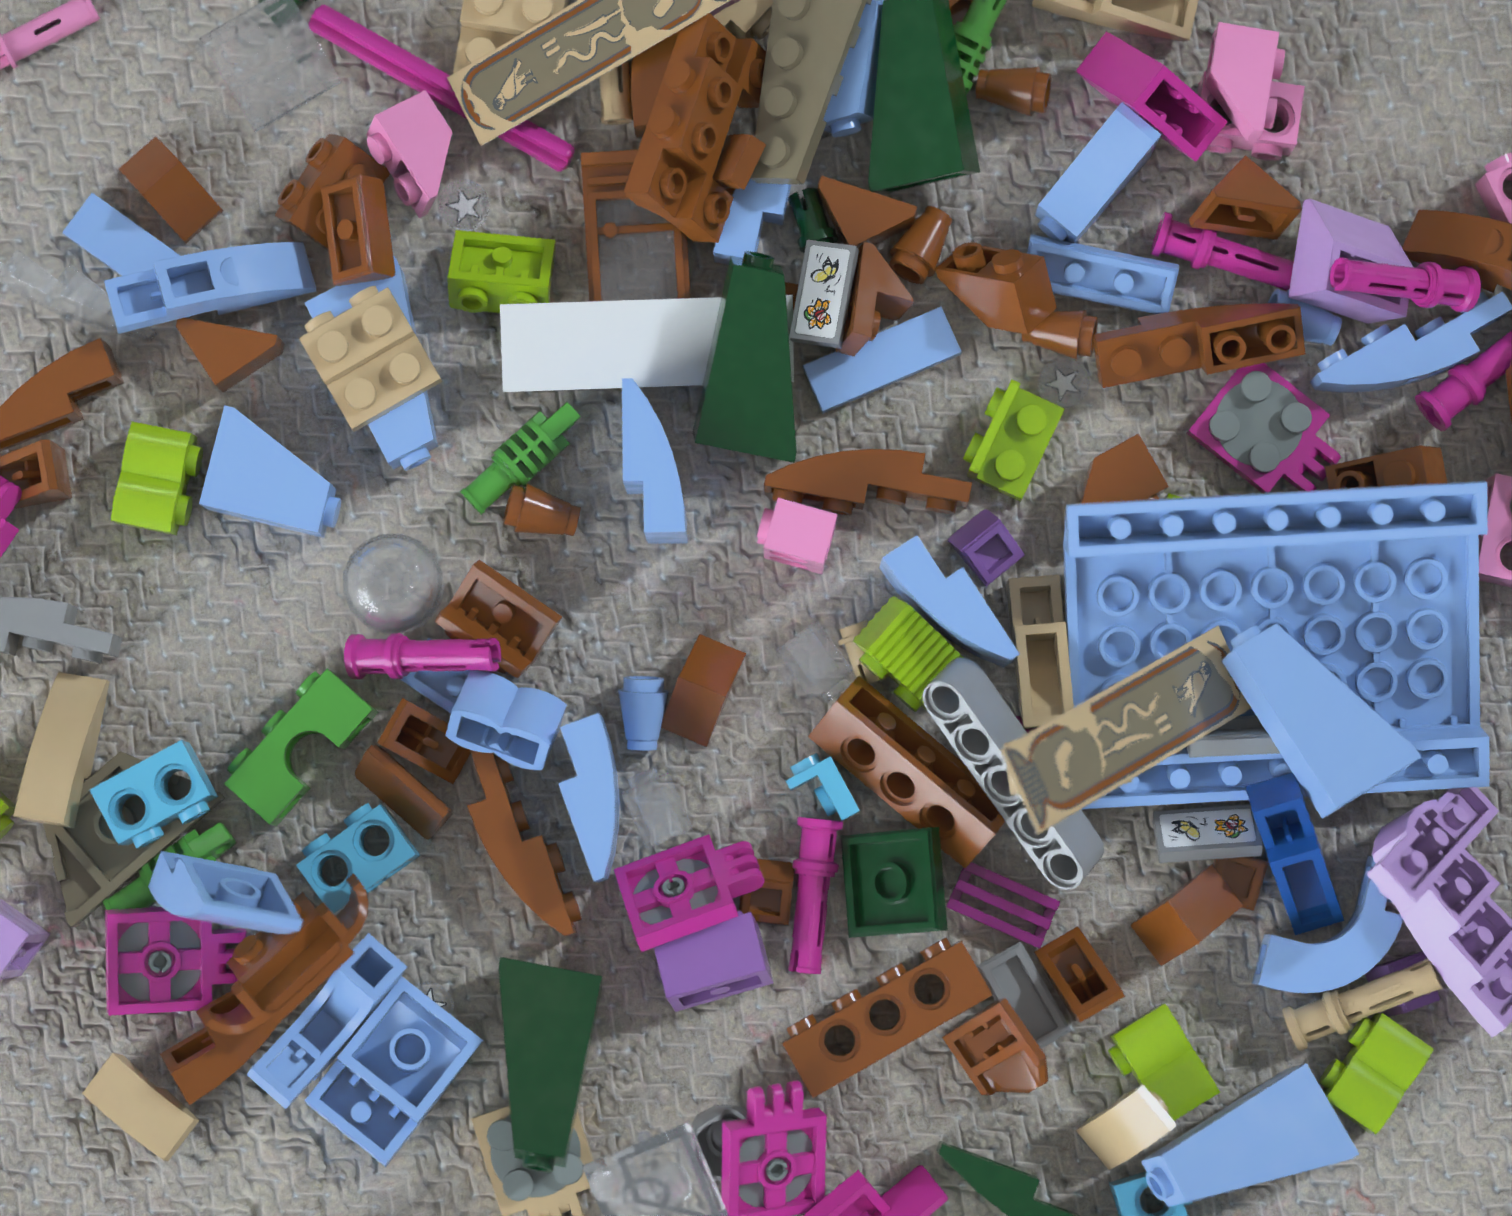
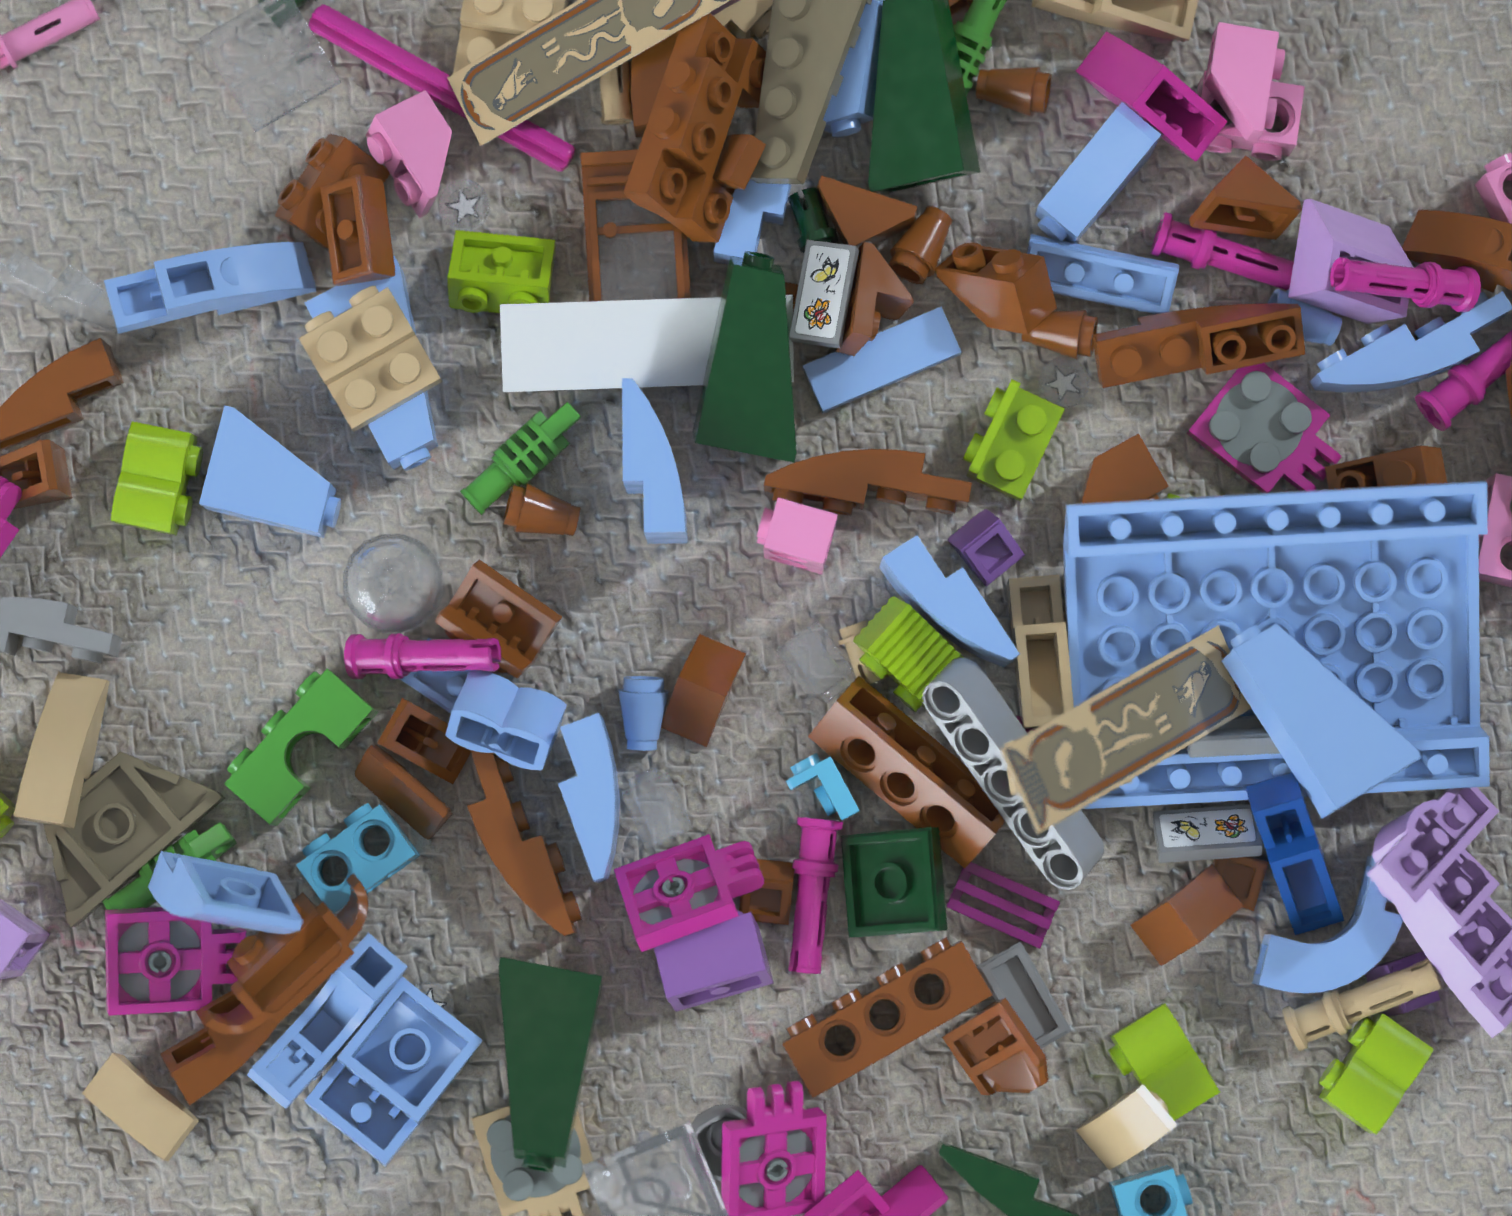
(115, 238): light blue tile -> none
(150, 782): medium azure brick -> none
(170, 189): dark orange slope -> none
(228, 351): dark orange slope -> none
(1078, 975): dark orange slope -> none
(1260, 1137): light blue slope -> none

